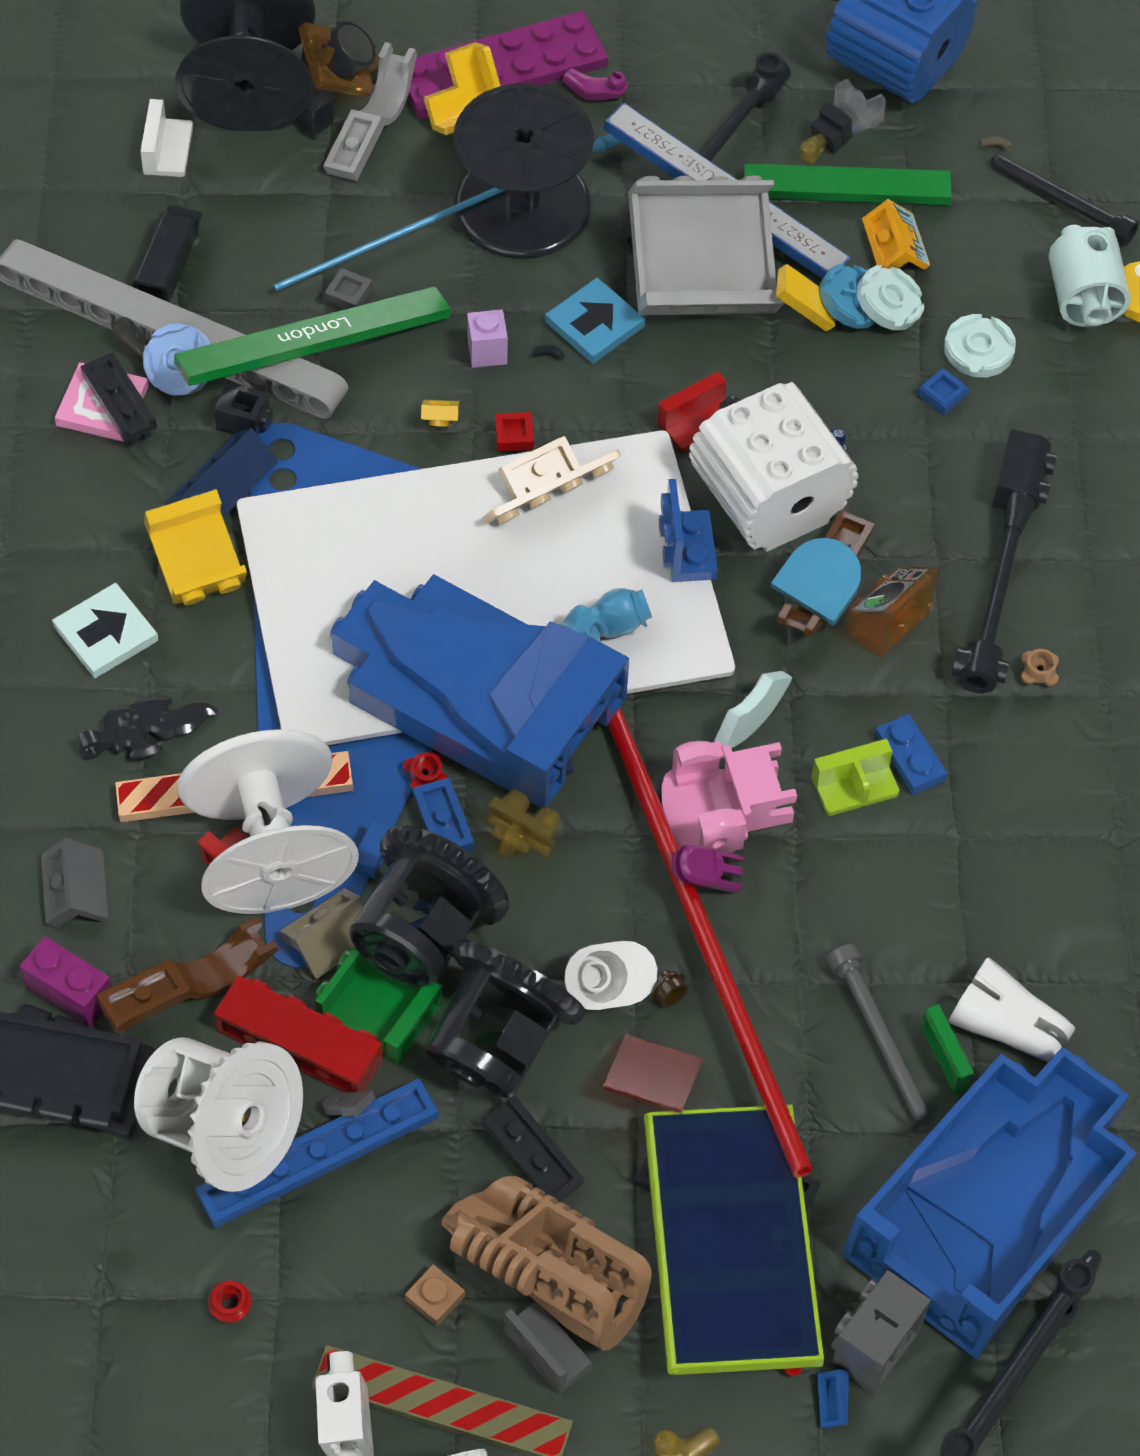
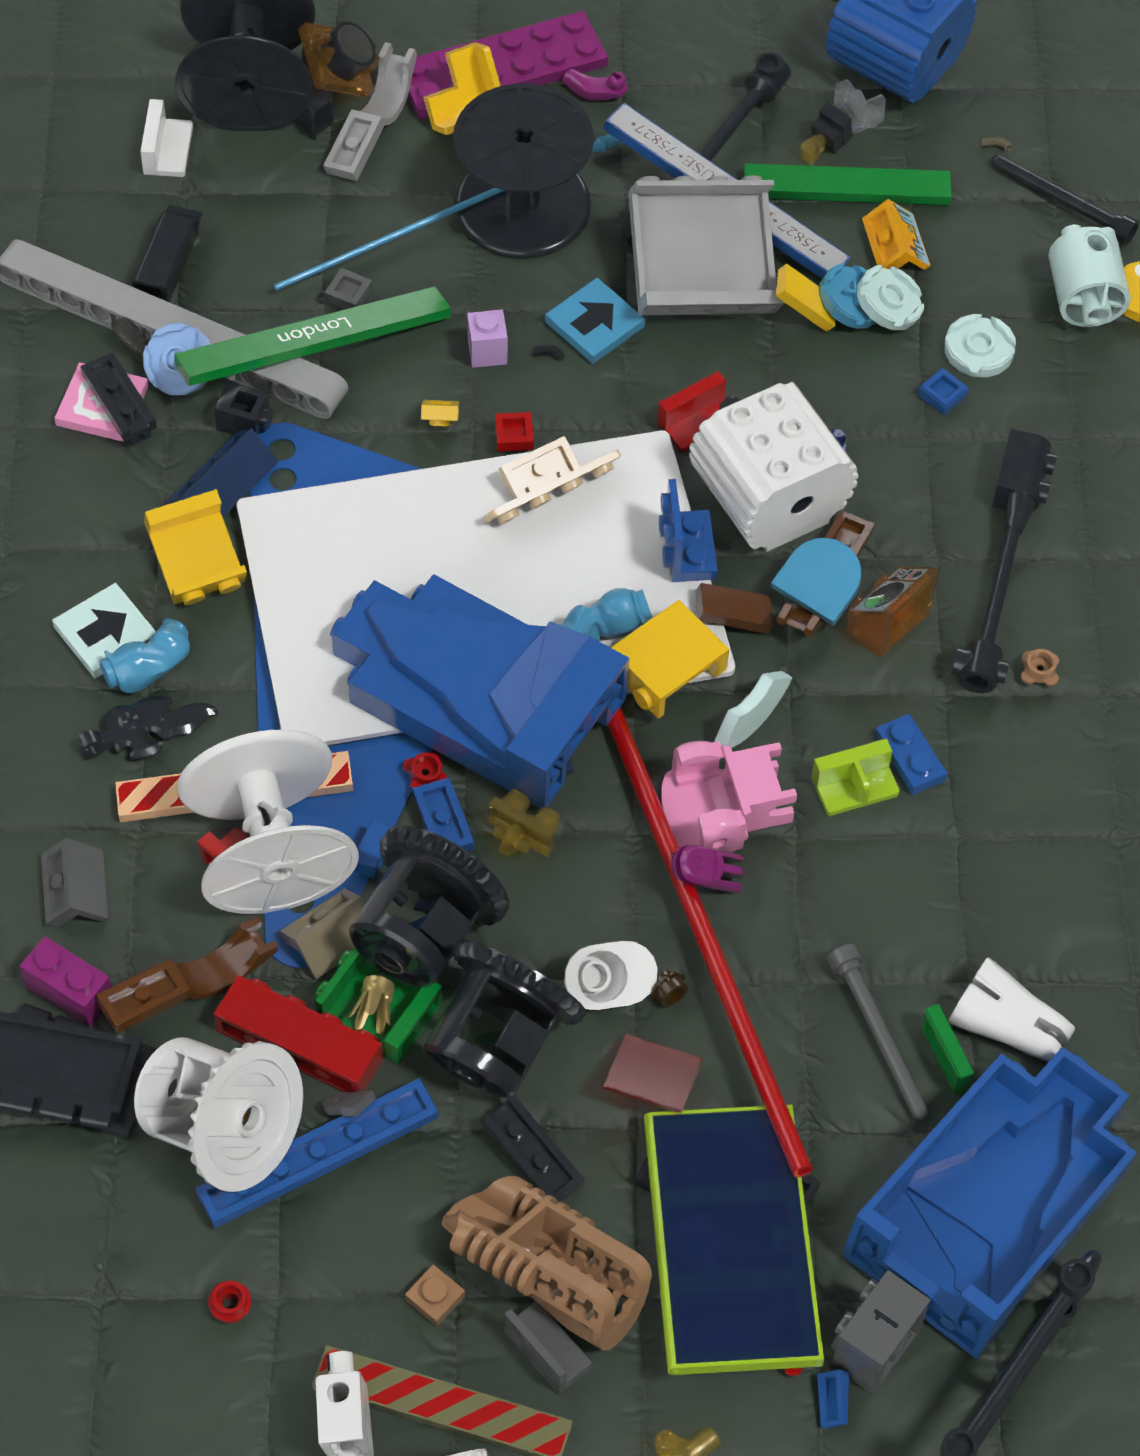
(140, 664): none -> dark azure animal
(376, 994): none -> pearl gold piece
(669, 655): none -> yellow panel
(734, 608): none -> reddish brown tile

